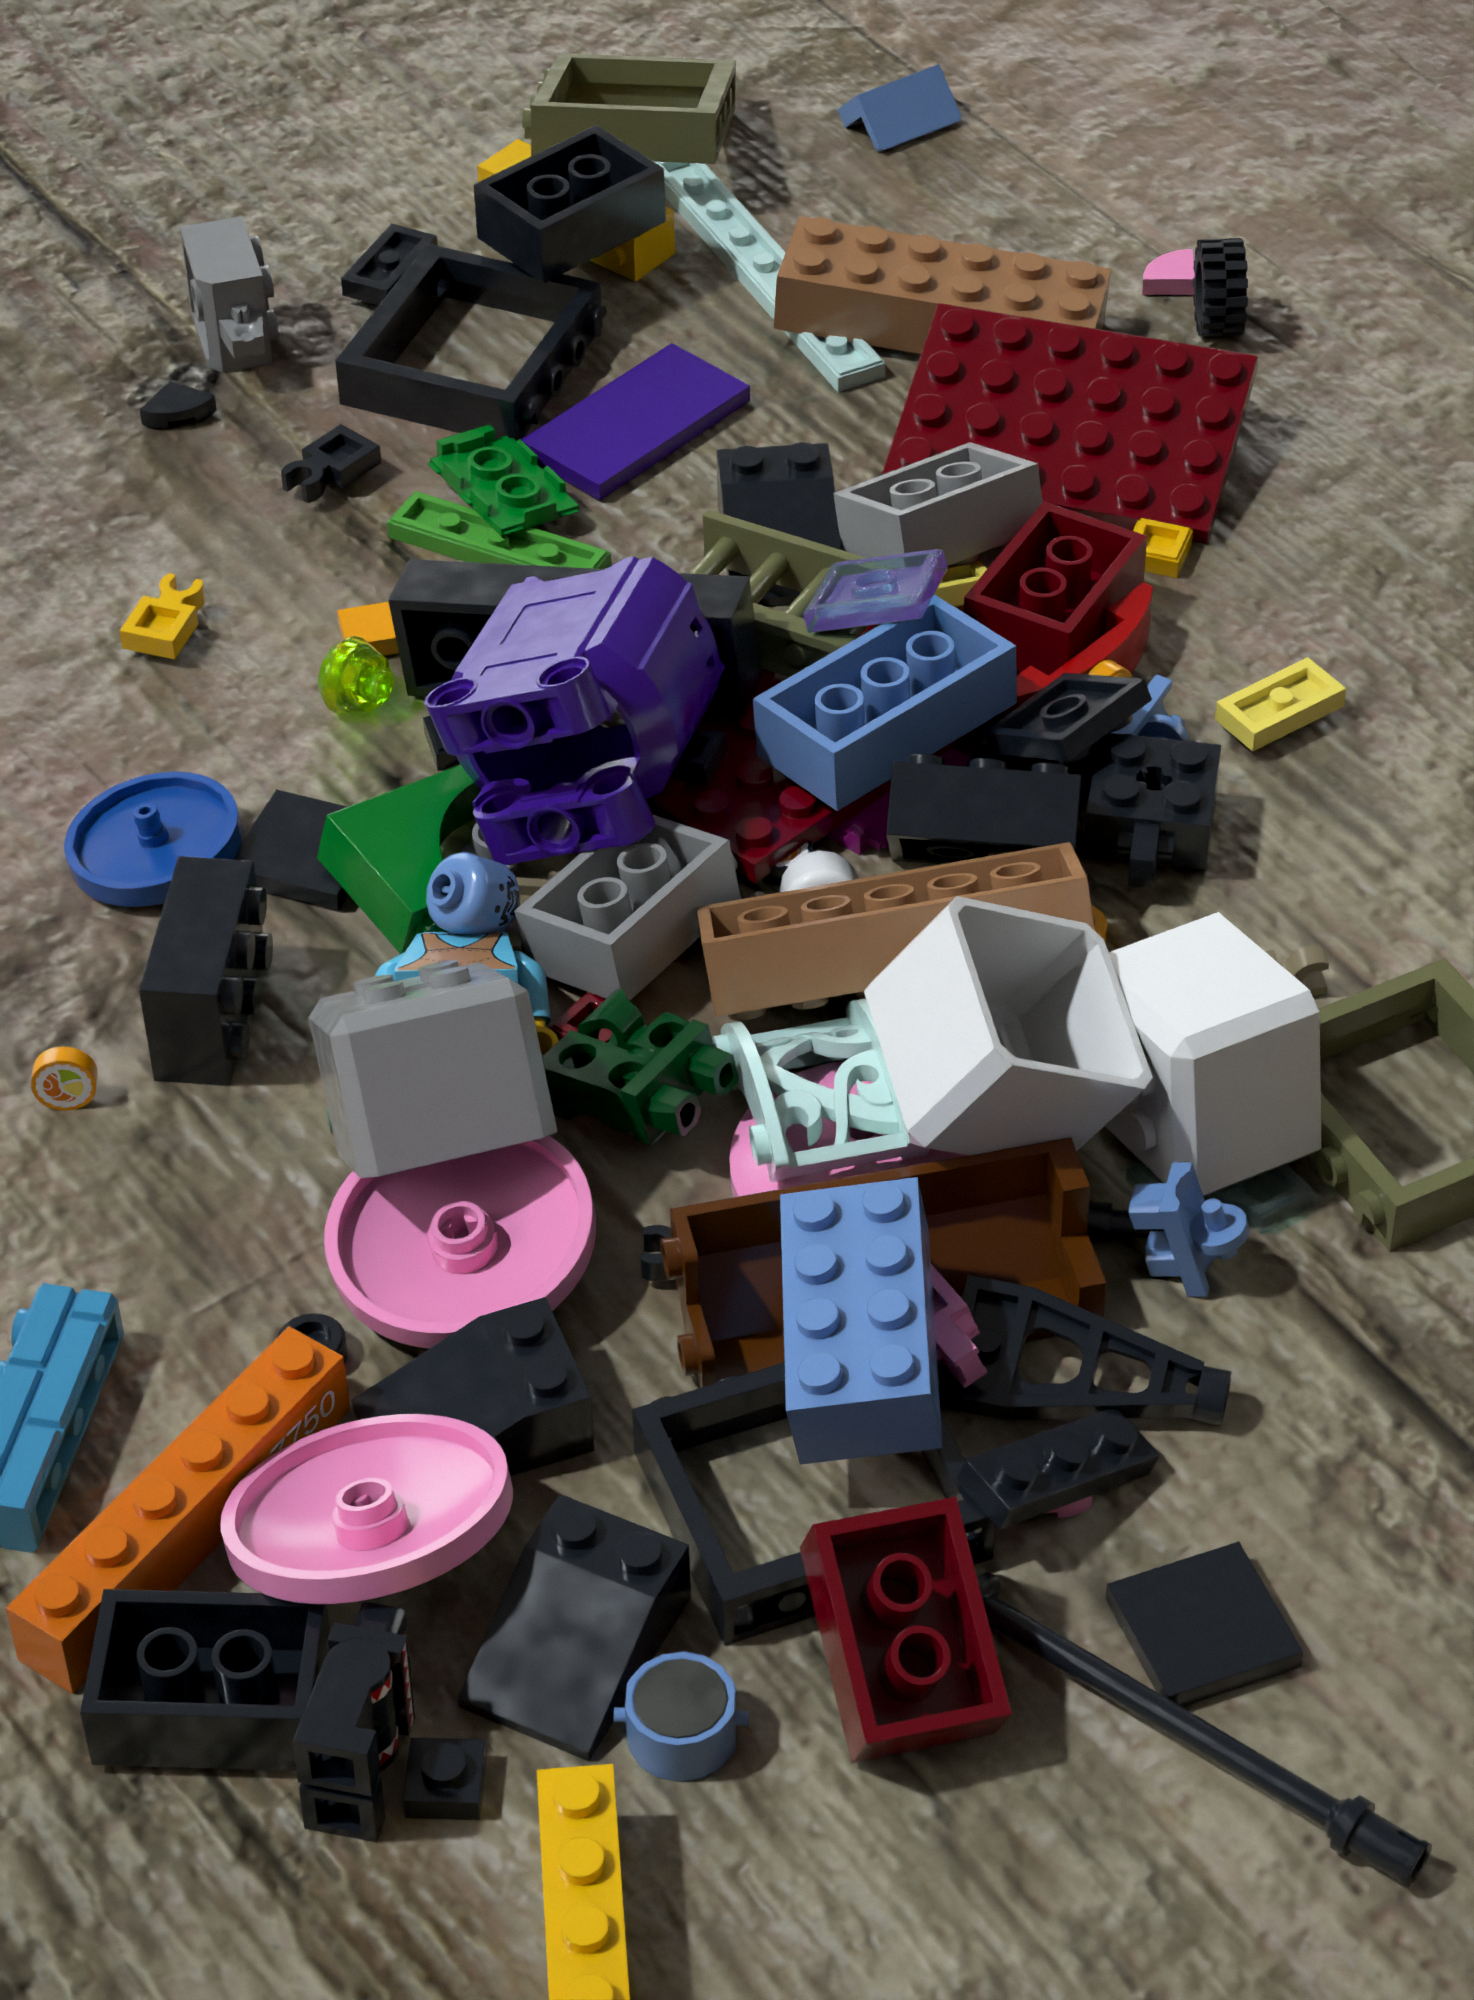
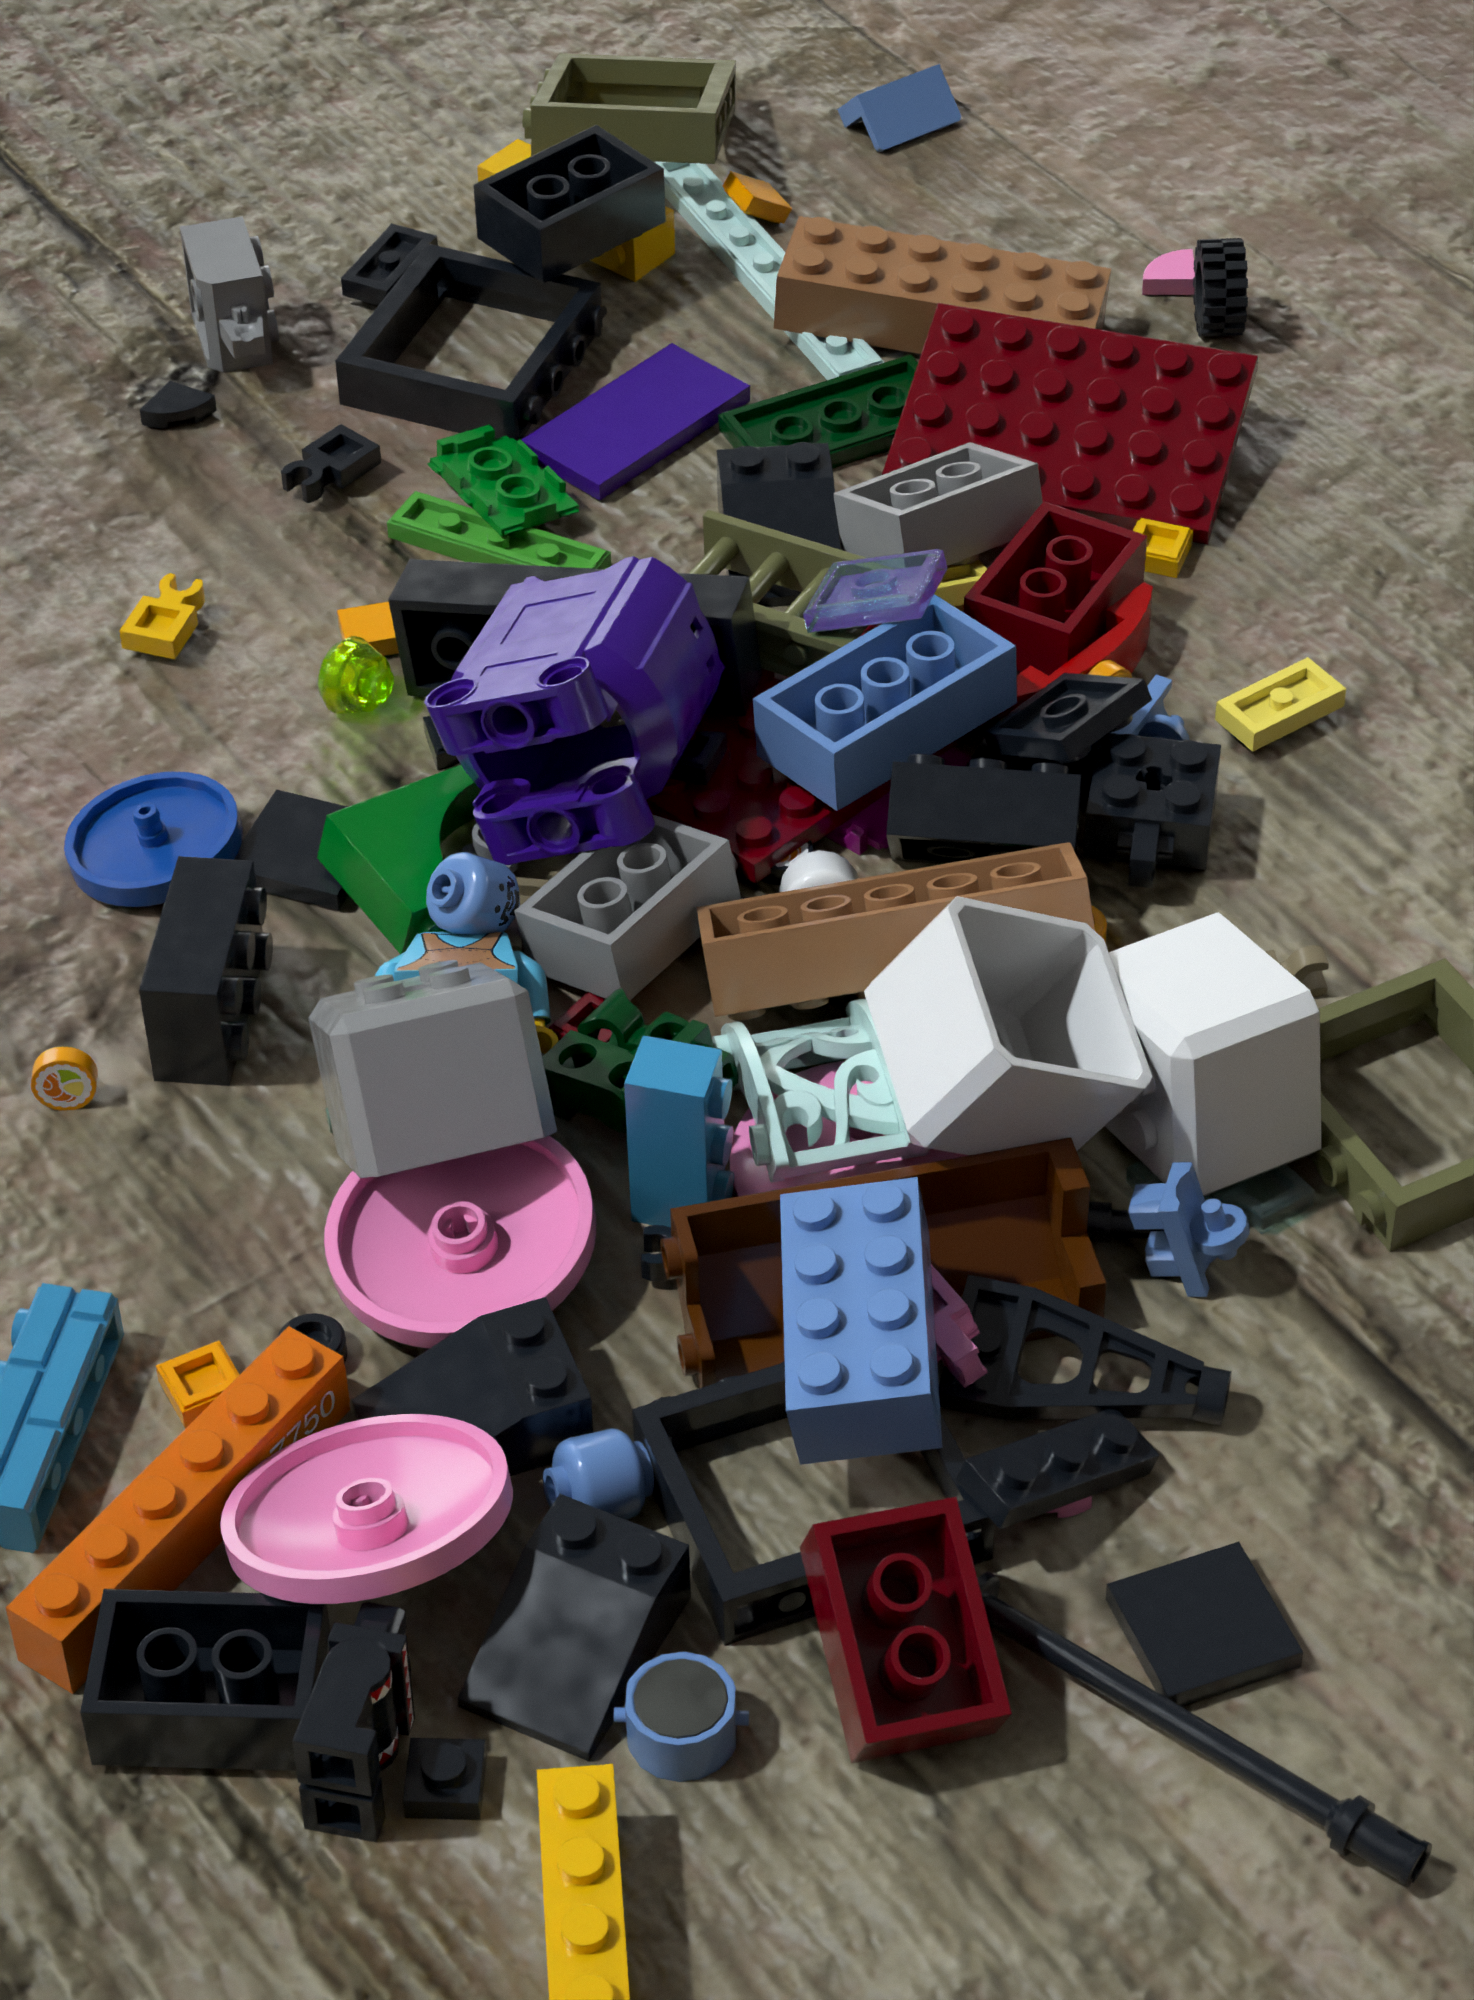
(196, 1379): none -> light orange tile
(601, 1472): none -> medium blue head
(676, 1128): none -> dark azure brick
(756, 198): none -> light orange tile
(849, 412): none -> dark green tile

